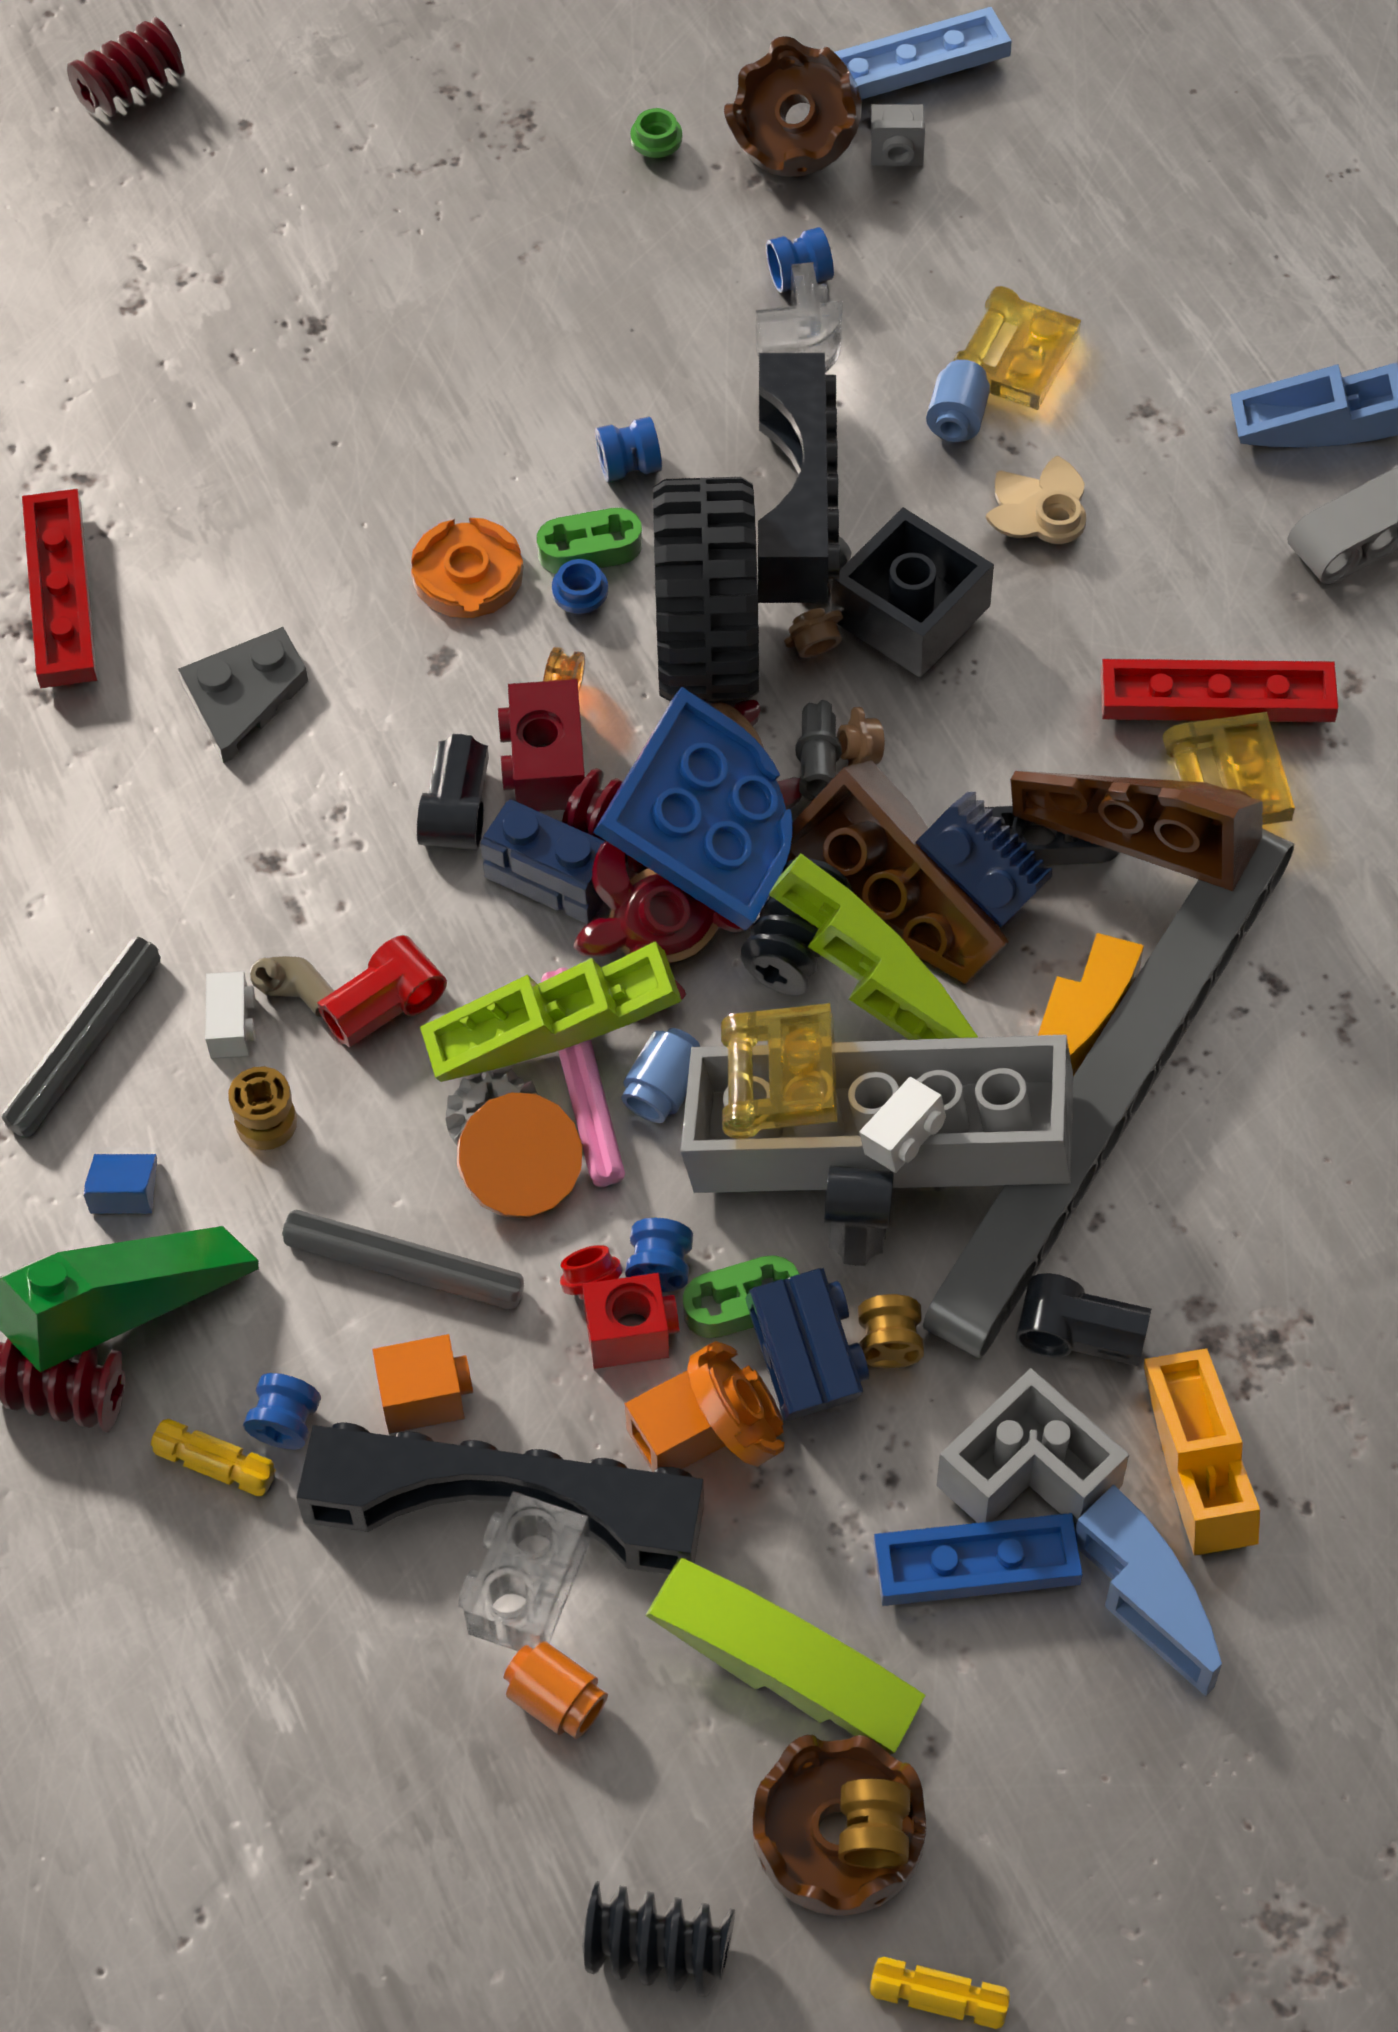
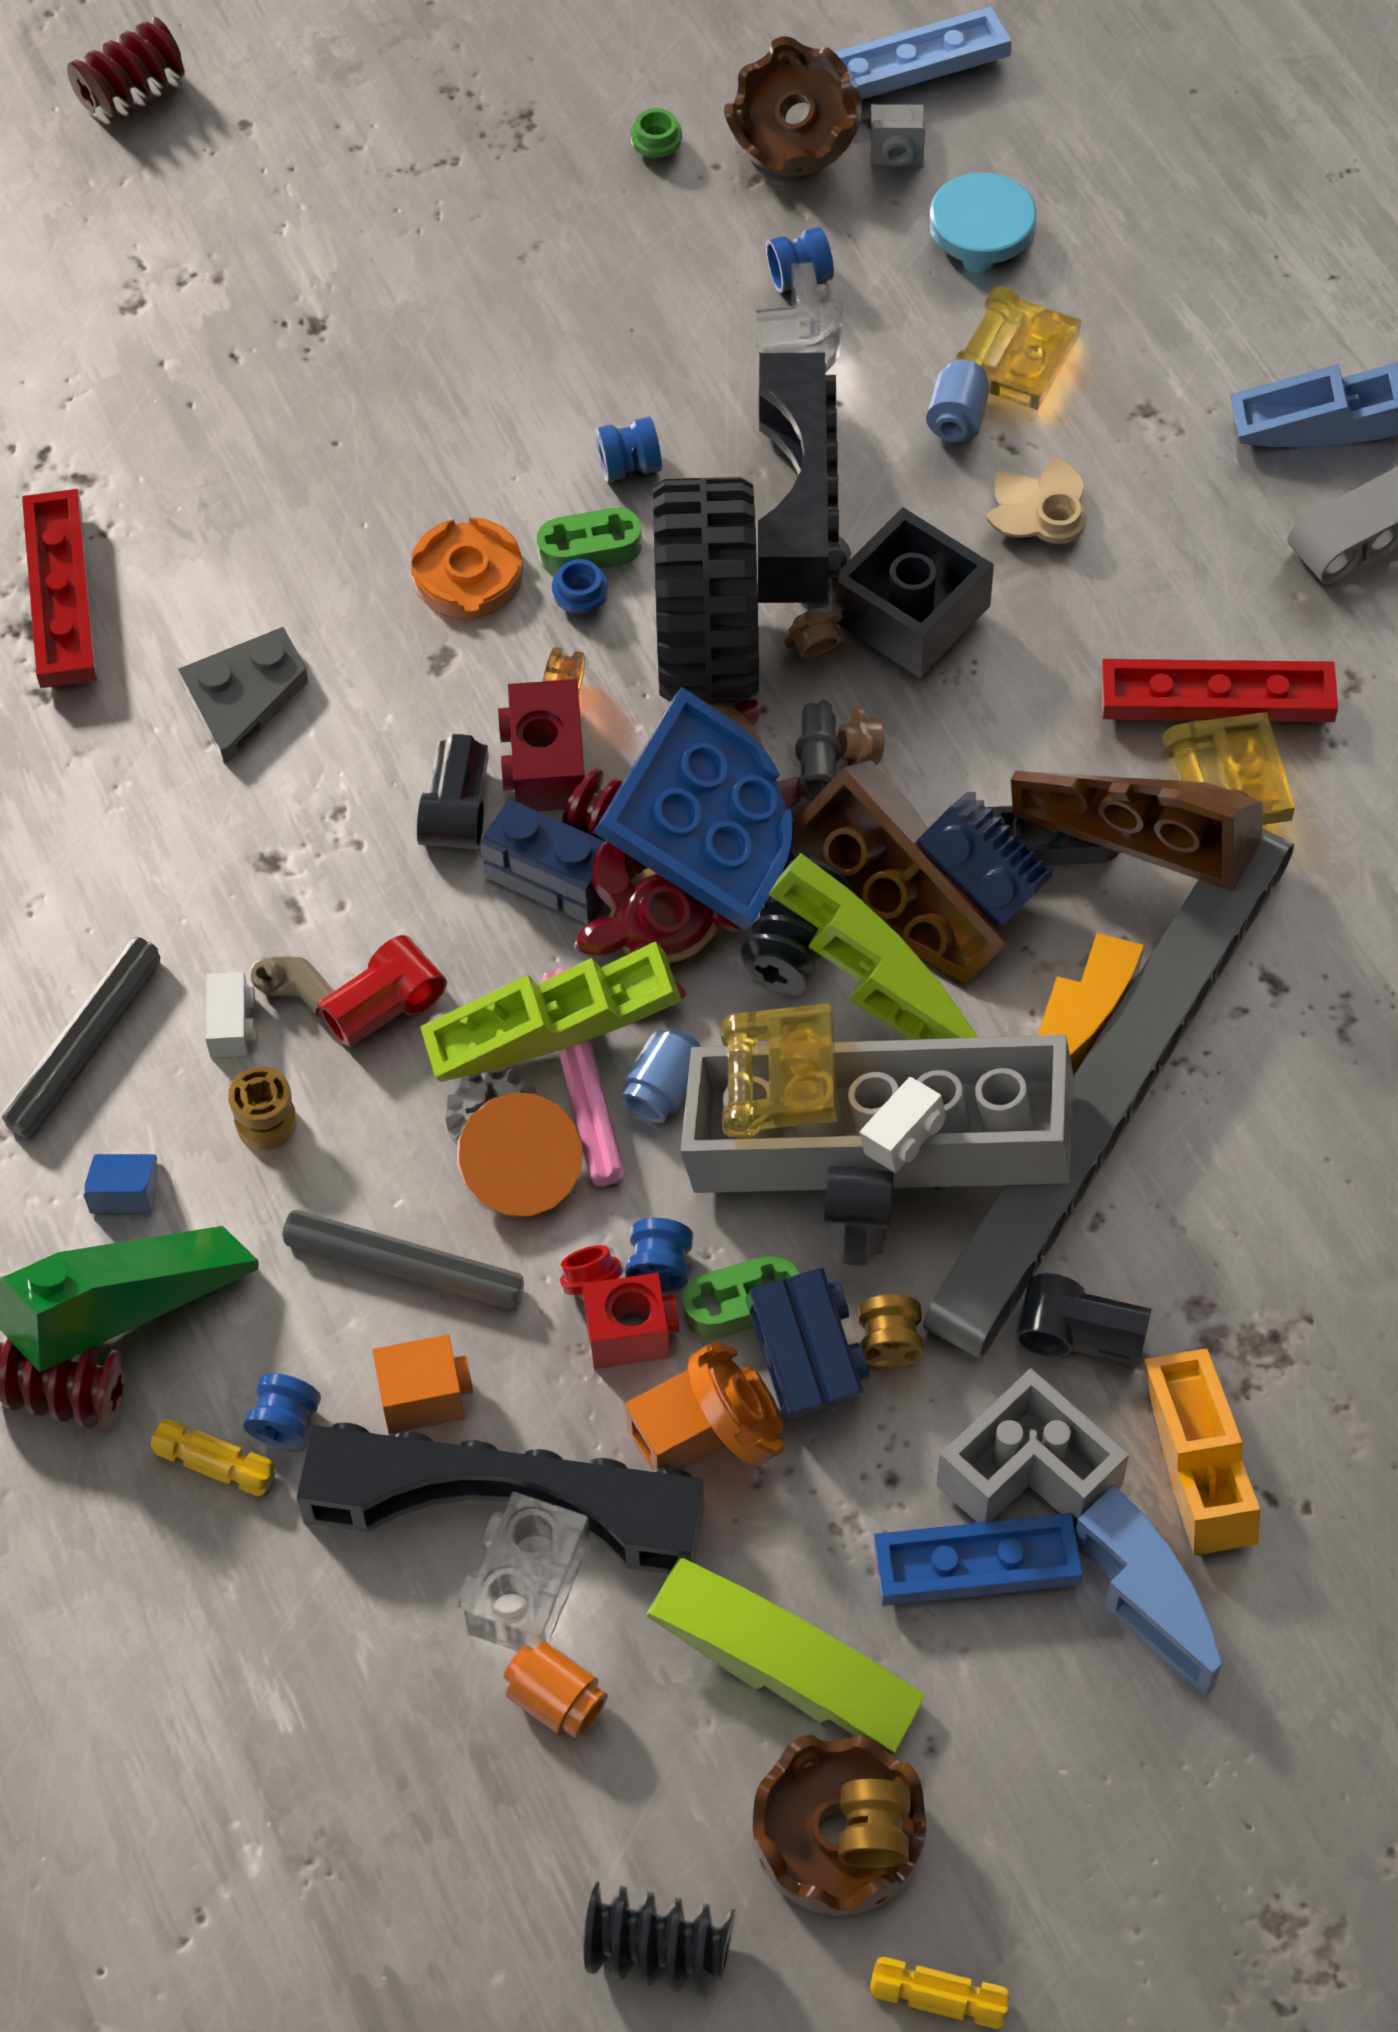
(982, 219): none -> medium azure tile

